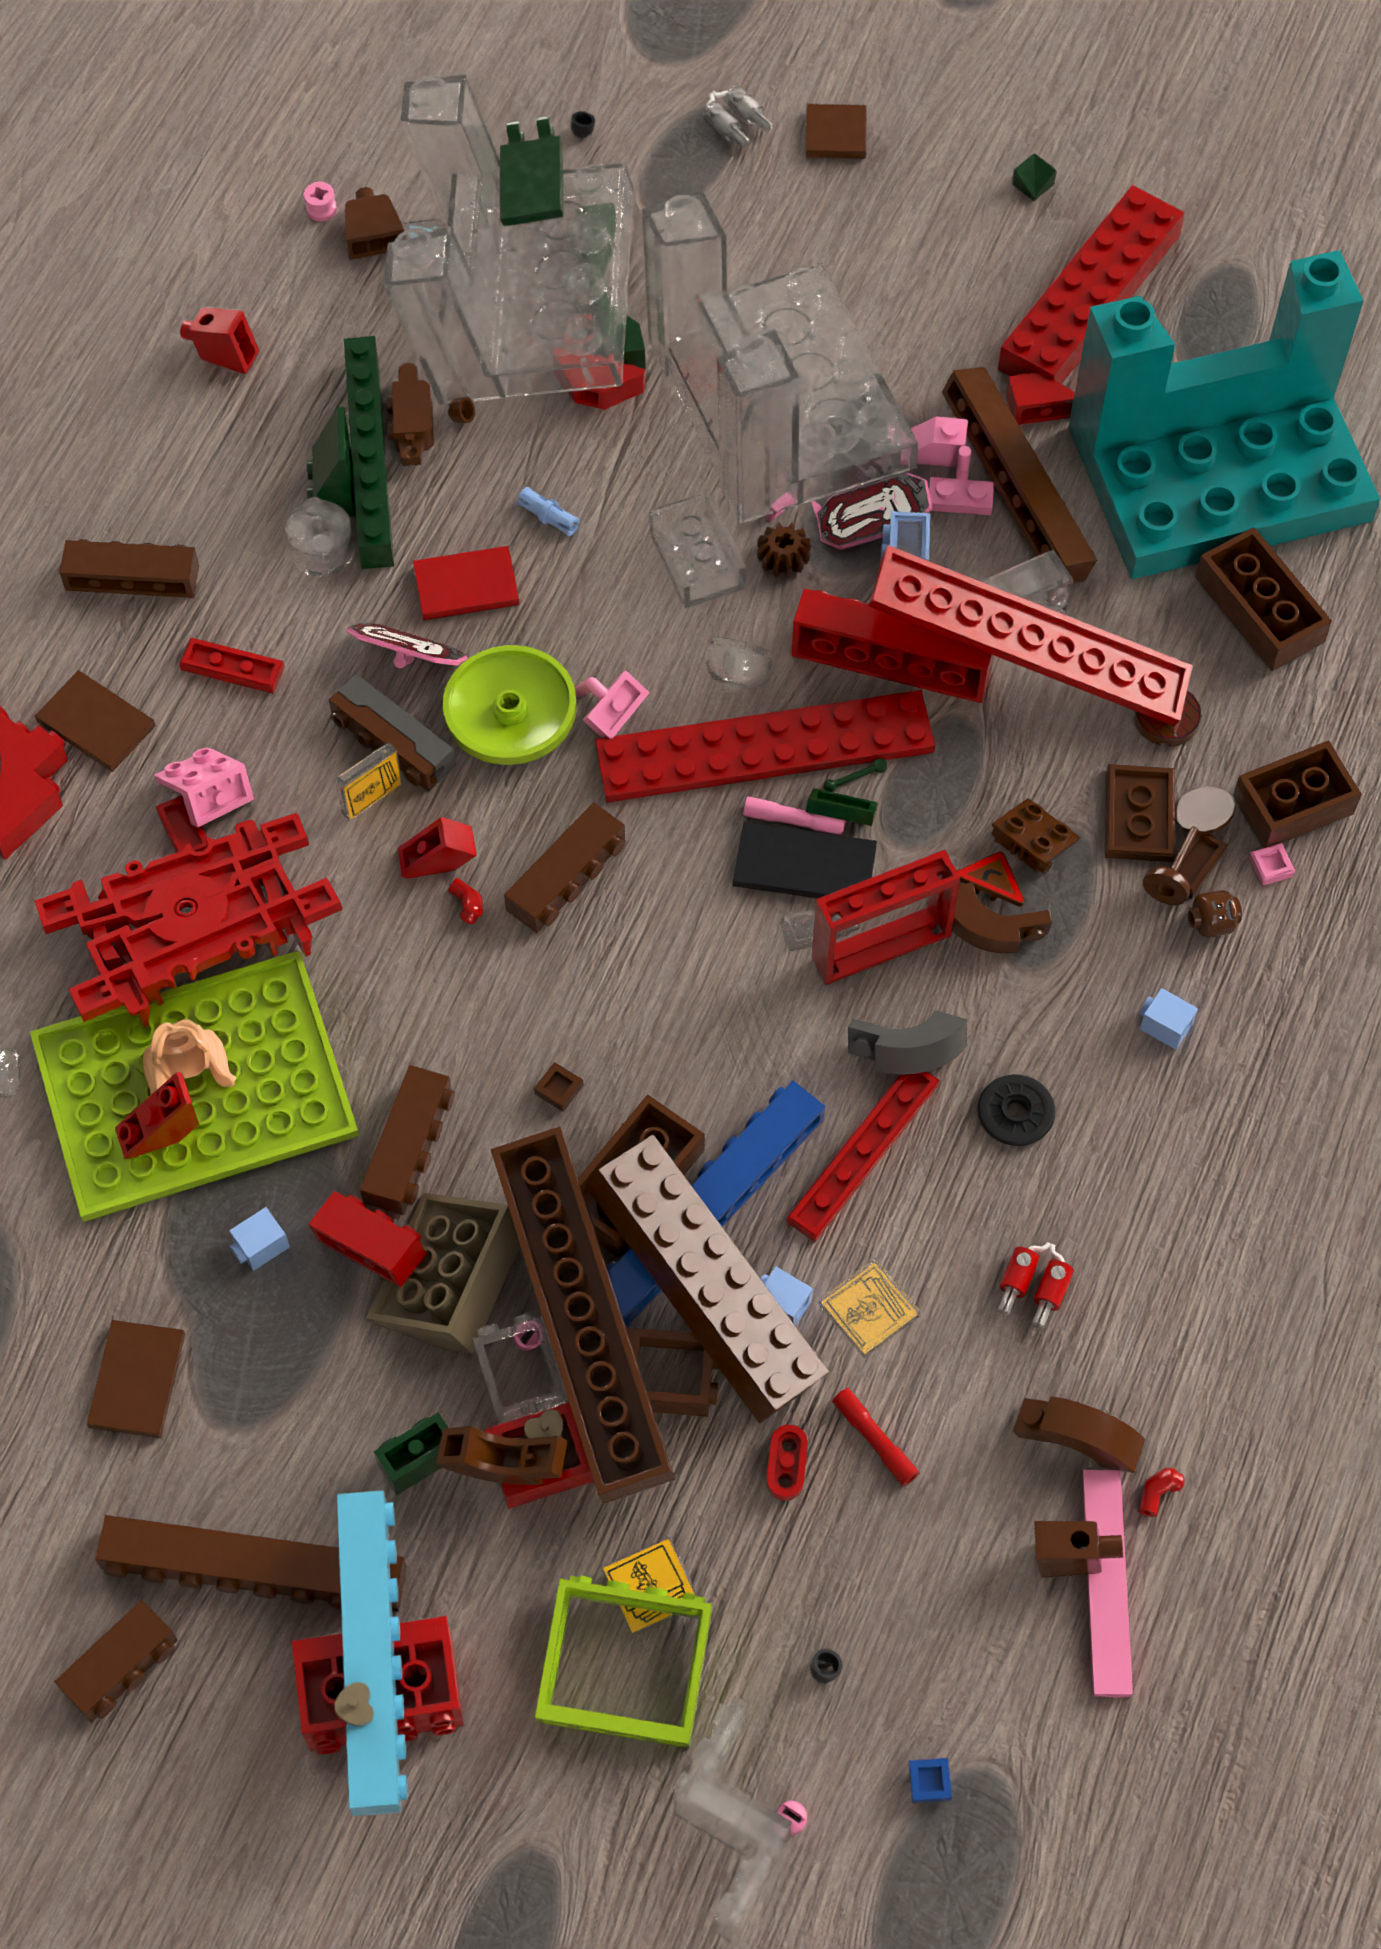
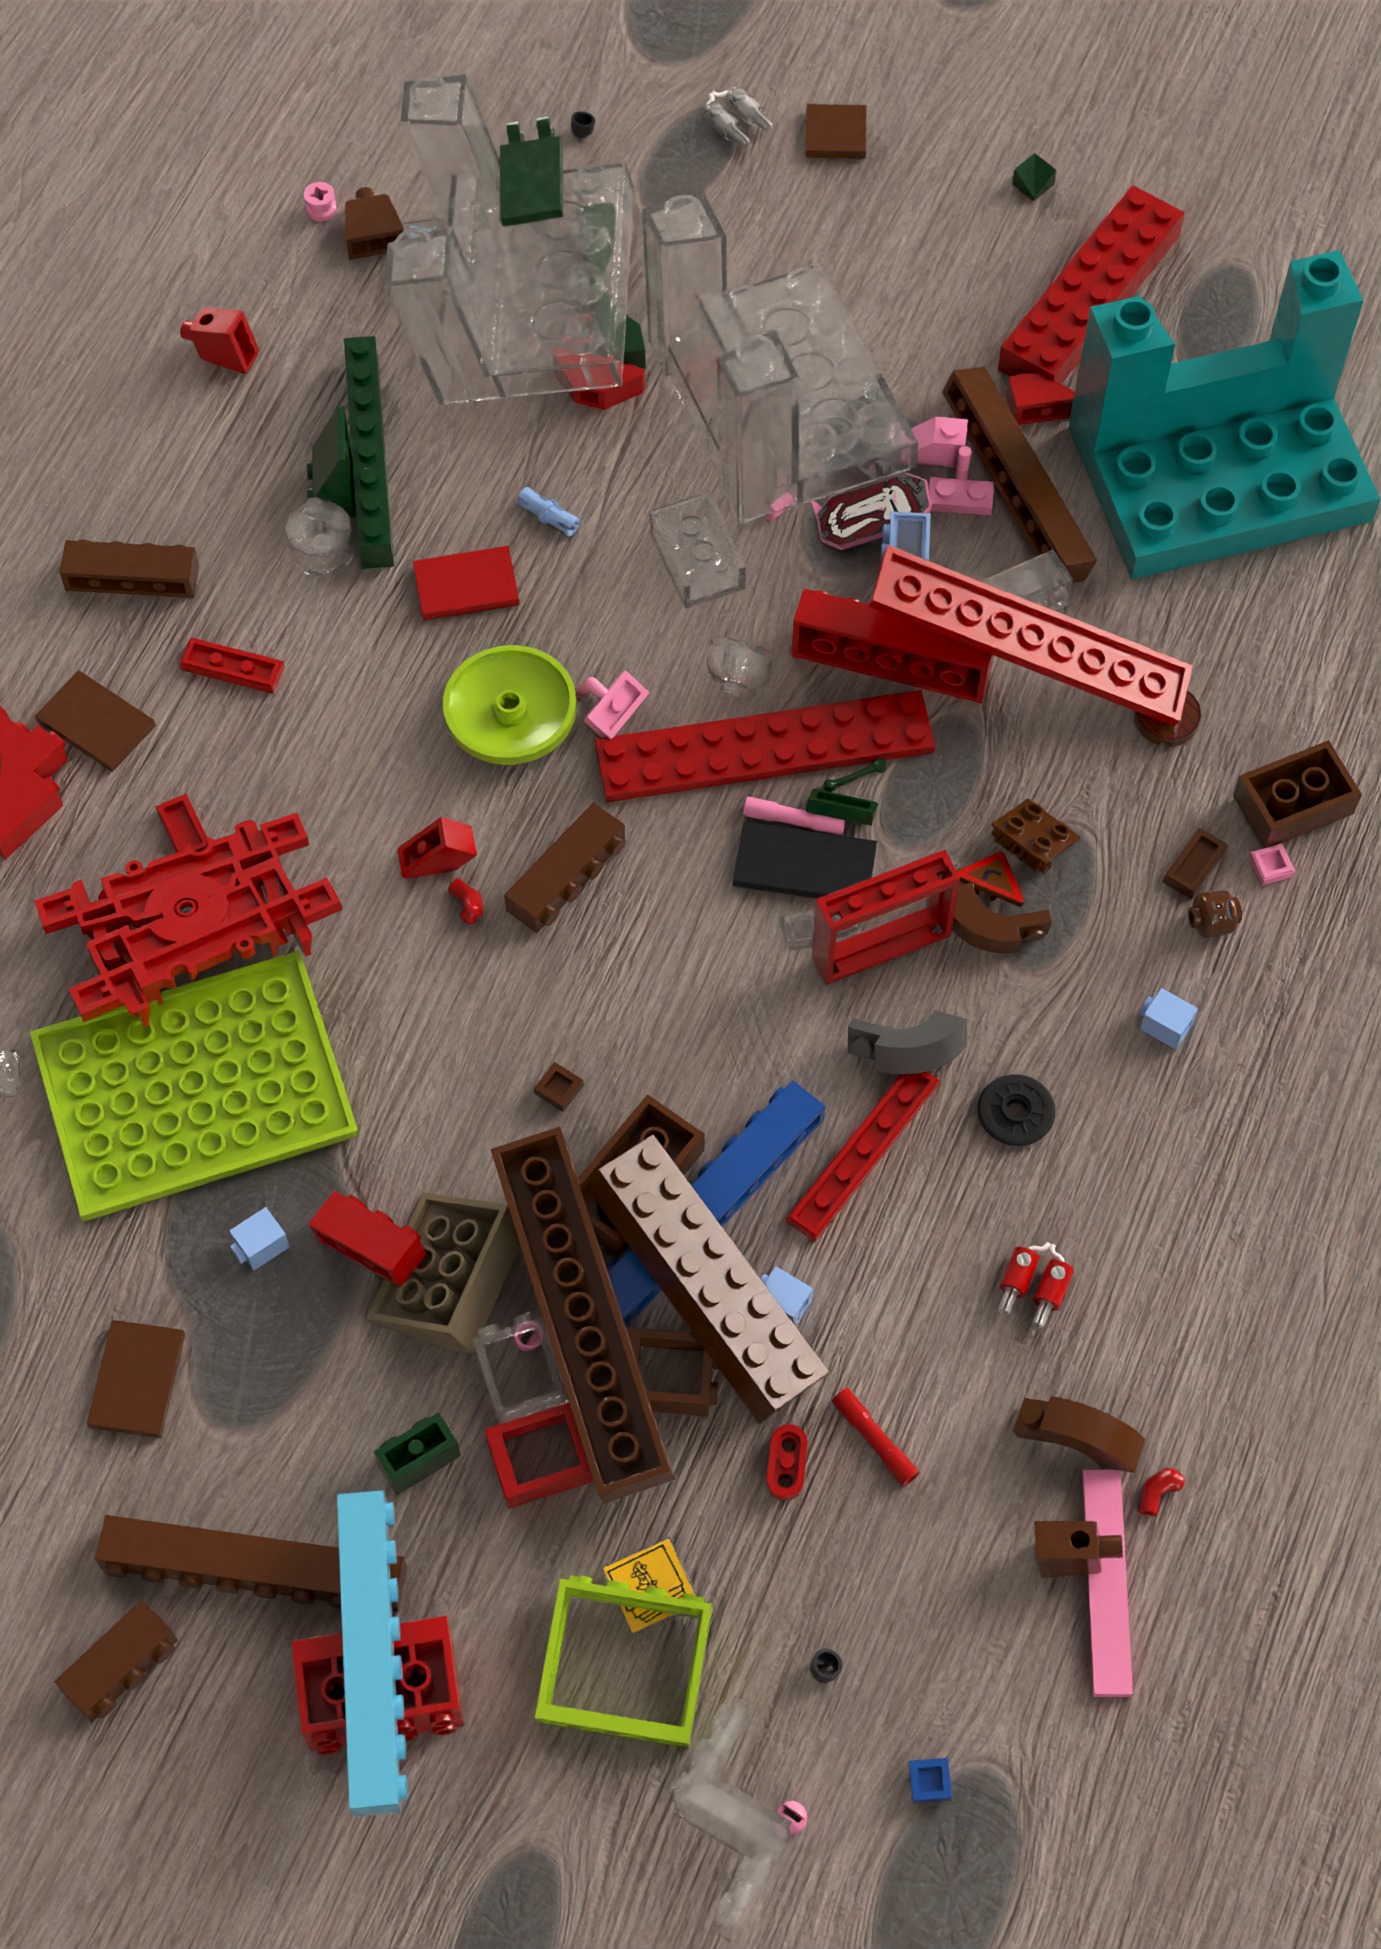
(159, 1120): red slope -> none
(185, 1050): light nougat hair -> none
(209, 784): bright pink bracket -> none
(353, 1705): dark tan piece -> none
(368, 781): tile -> none
(378, 721): piece -> none
(406, 645): shield -> none
(406, 1140): reddish brown brick -> none
(411, 415): reddish brown hinge -> none
(461, 410): reddish brown hinge -> none
(501, 1458): reddish brown arch -> none
(547, 1425): dark tan piece -> none
(783, 549): reddish brown gear -> none
(869, 1307): clear tile -> none
(1140, 813): reddish brown tile -> none
(1197, 812): piece -> none
(1263, 599): reddish brown brick -> none

